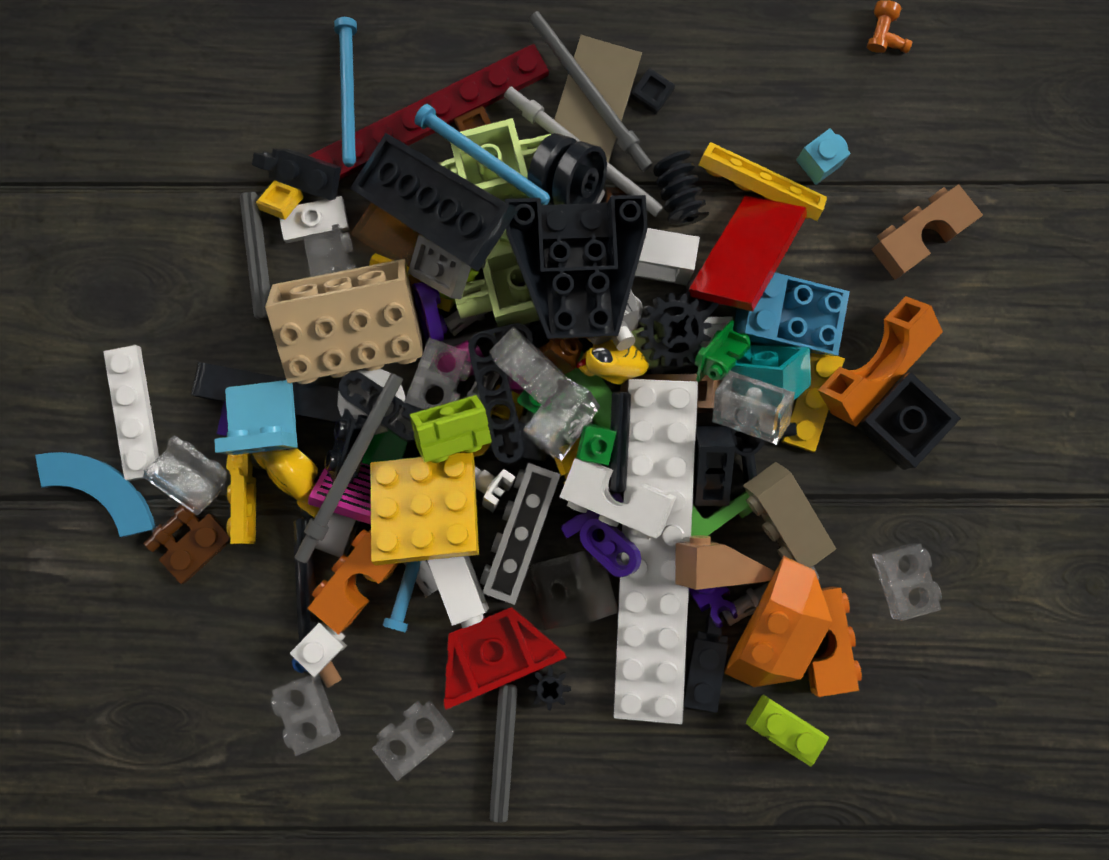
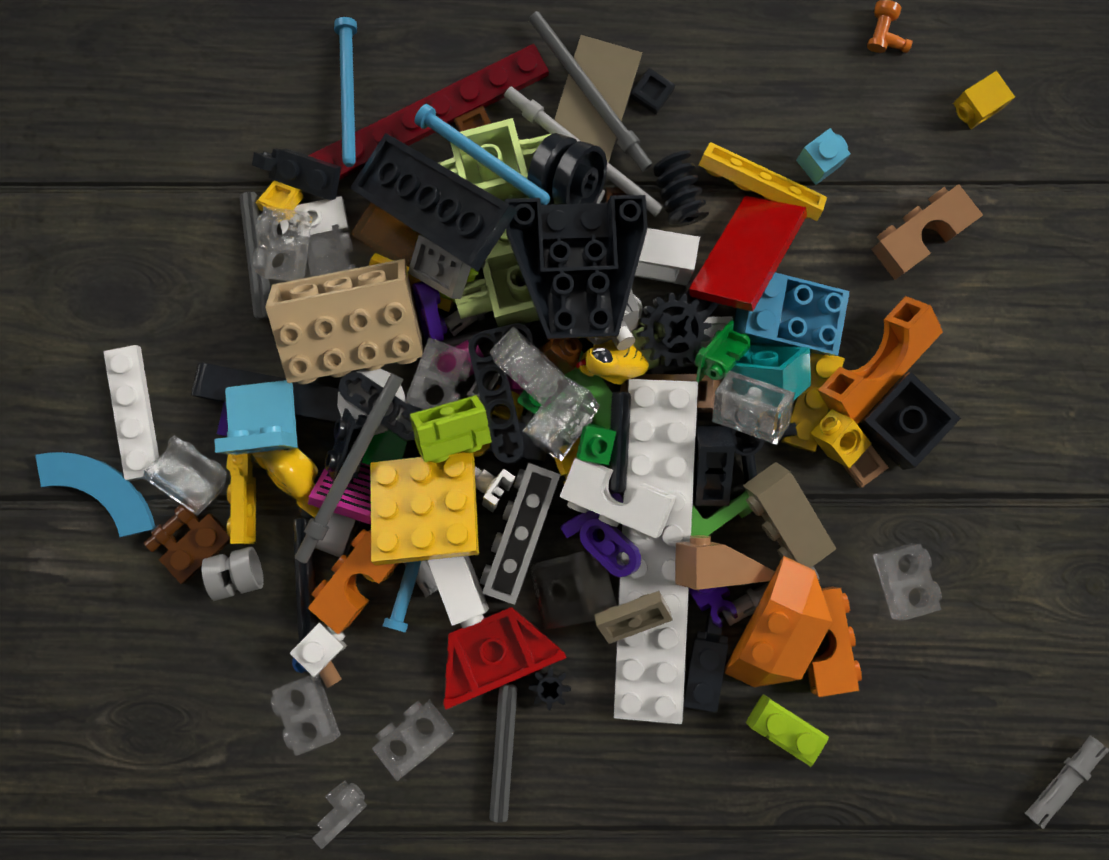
(238, 572): none -> light grey wheel
(292, 244): none -> clear brick
(347, 804): none -> clear bracket
(633, 617): none -> dark tan plate
(840, 438): none -> yellow brick
(866, 467): none -> medium nougat tile
(983, 100): none -> yellow brick
(1071, 776): none -> light grey pin

